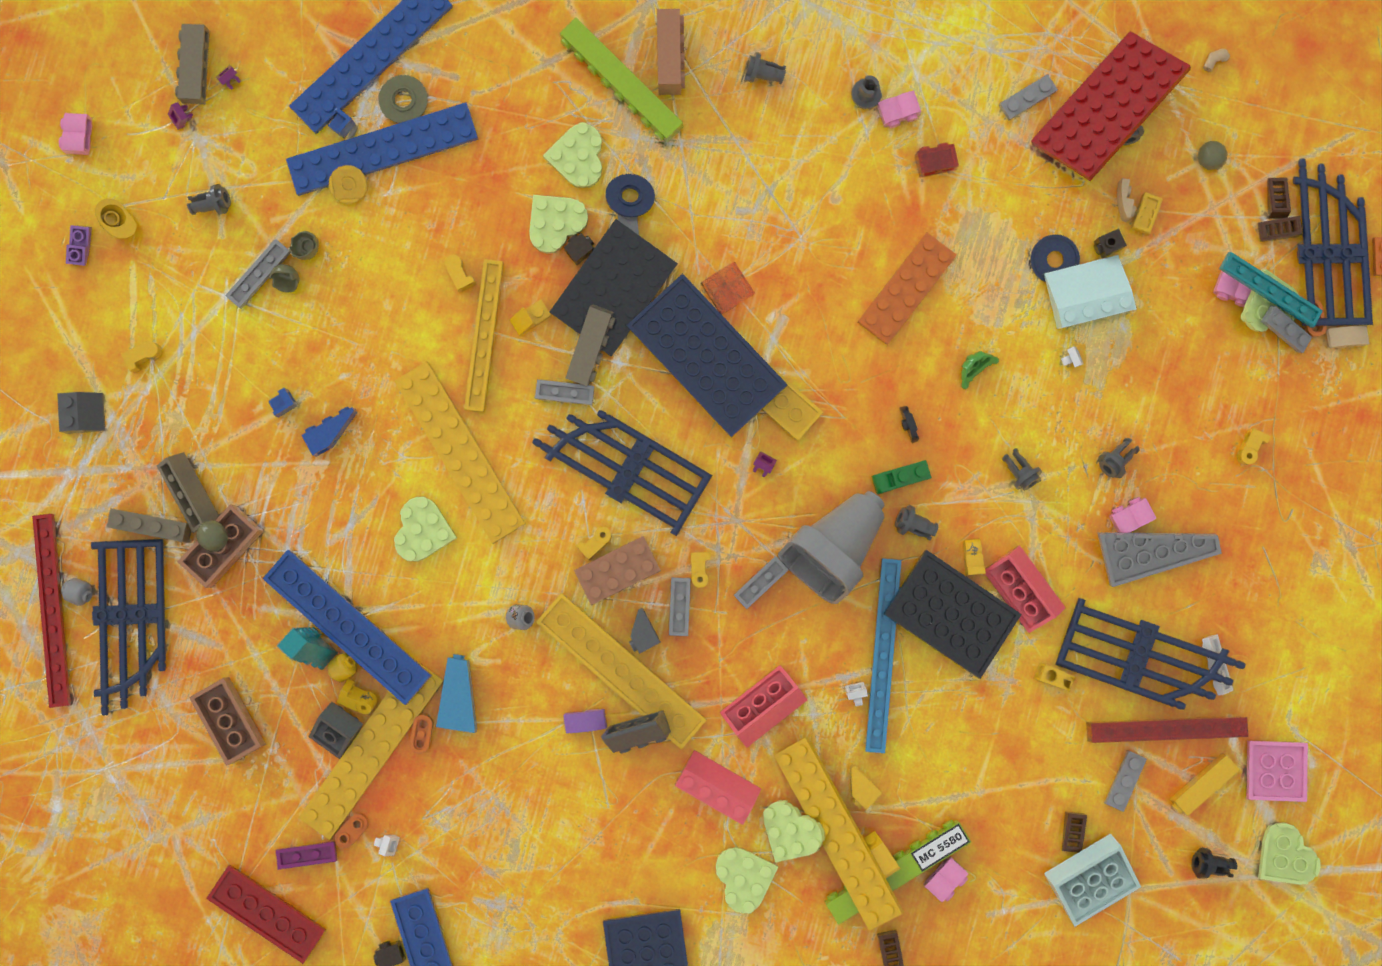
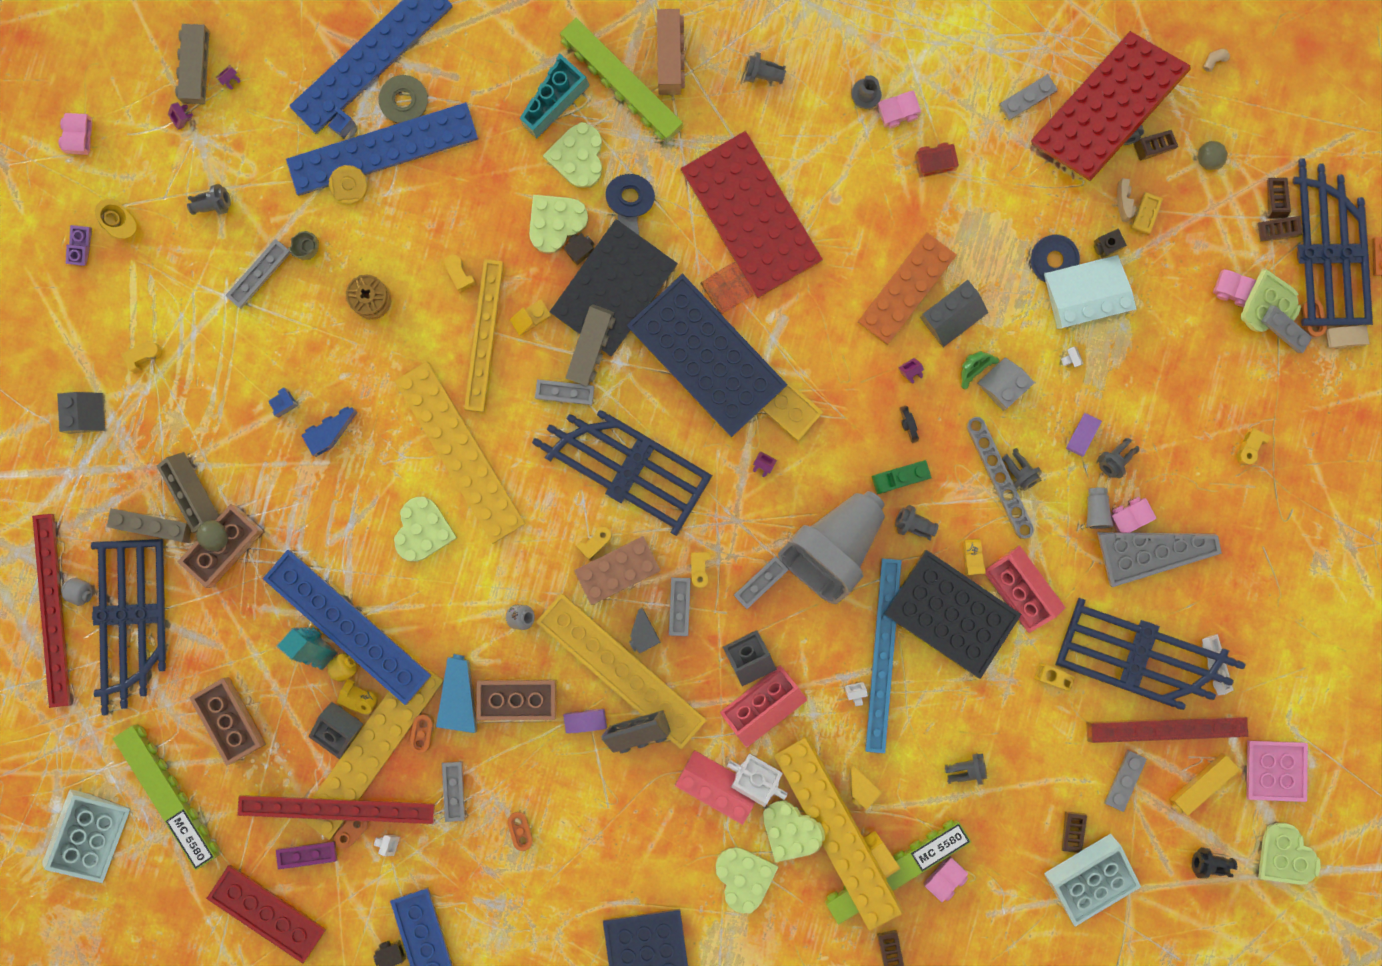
(85, 836): none -> light aqua slope
(166, 796): none -> lime brick
(284, 278): olive hair -> none
(336, 809): none -> red plate
(379, 299): none -> pearl gold wheel
(453, 791): none -> light grey plate
(516, 699): none -> nougat brick
(519, 831): none -> orange plate
(553, 96): none -> teal wedge
(749, 658): none -> dark grey slope
(751, 214): none -> red plate
(756, 780): none -> white plate
(911, 369): none -> magenta tile
(955, 313): none -> dark grey slope
(975, 767): none -> dark grey piece
(1000, 487): none -> light grey beam
(1005, 383): none -> light grey slope
(1083, 434): none -> medium lavender slope
(1098, 509): none -> light grey plant
(1145, 150): none -> reddish brown slope
(1270, 289): teal tile -> none

